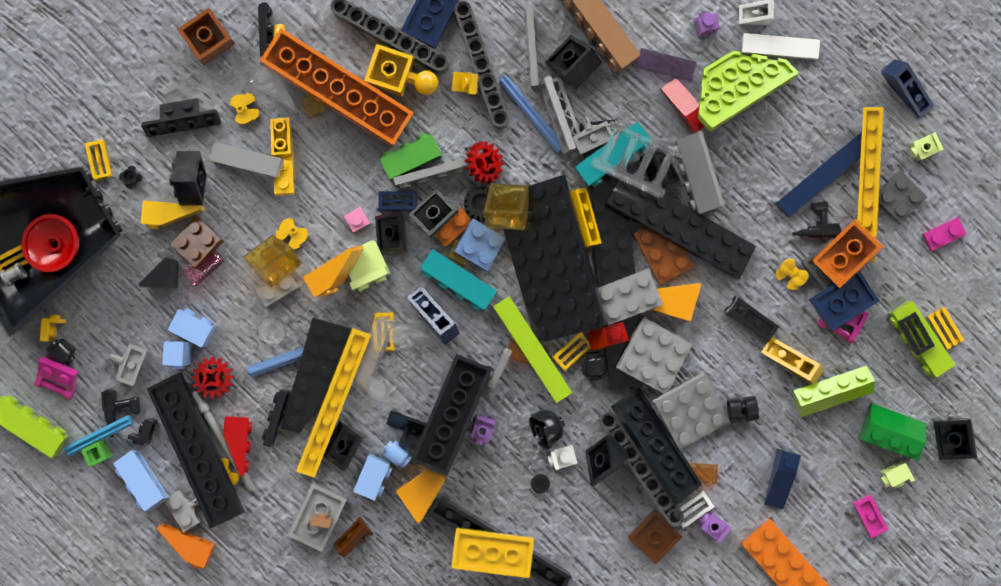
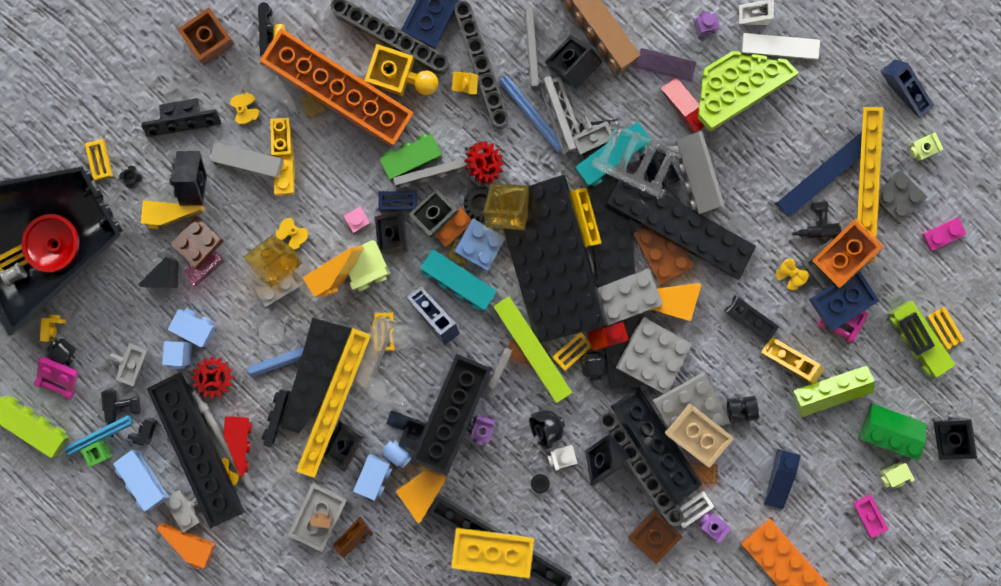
(699, 435): none -> tan plate

